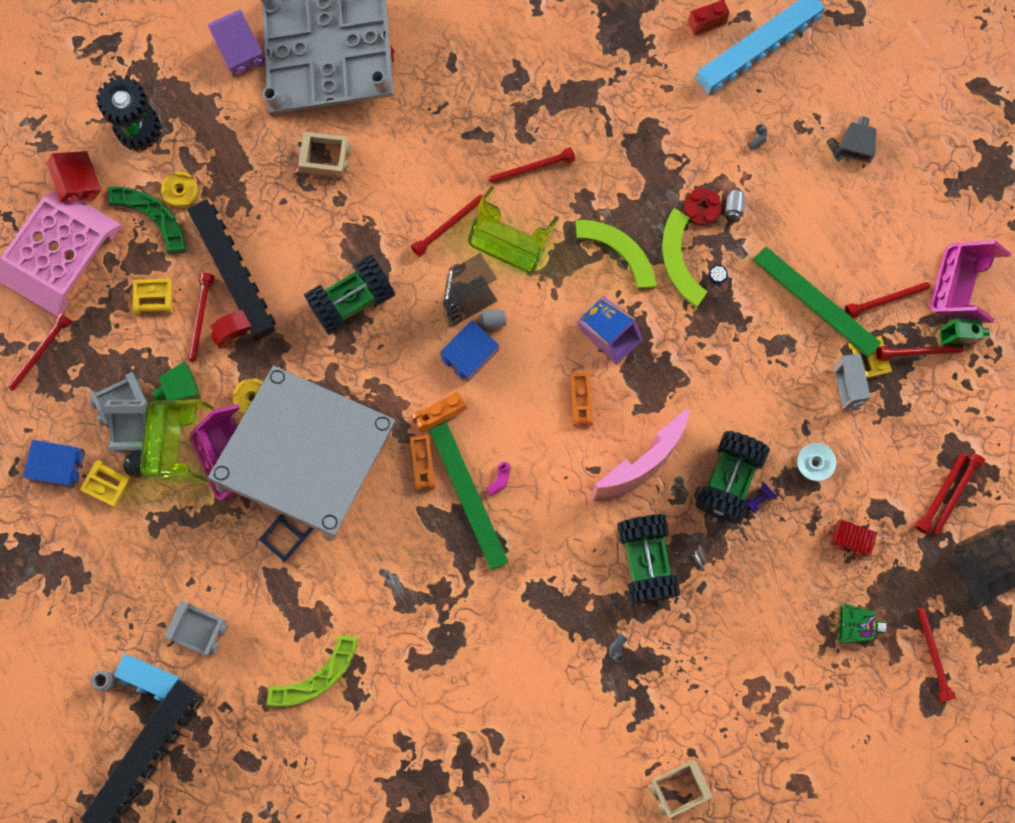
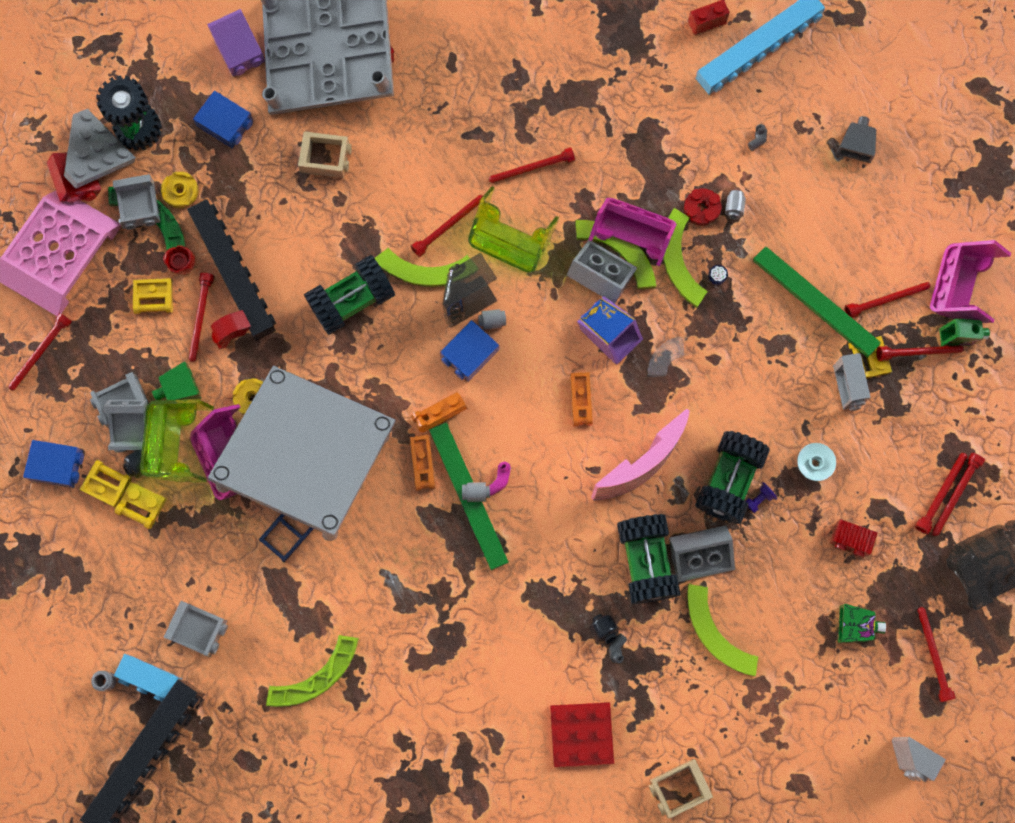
(93, 151): none -> light grey plate
(137, 201): none -> light grey panel
(143, 499): none -> yellow plate
(179, 260): none -> red hair
(223, 119): none -> blue brick
(413, 273): none -> lime tile
(475, 492): none -> light grey brick
(582, 734): none -> red plate
(601, 271): none -> light grey slope
(604, 629): none -> black head
(634, 226): none -> dark pink windscreen
(664, 356): none -> clear tile
(702, 553): none -> light grey slope
(710, 636): none -> lime tile
(916, 759): none -> light grey slope

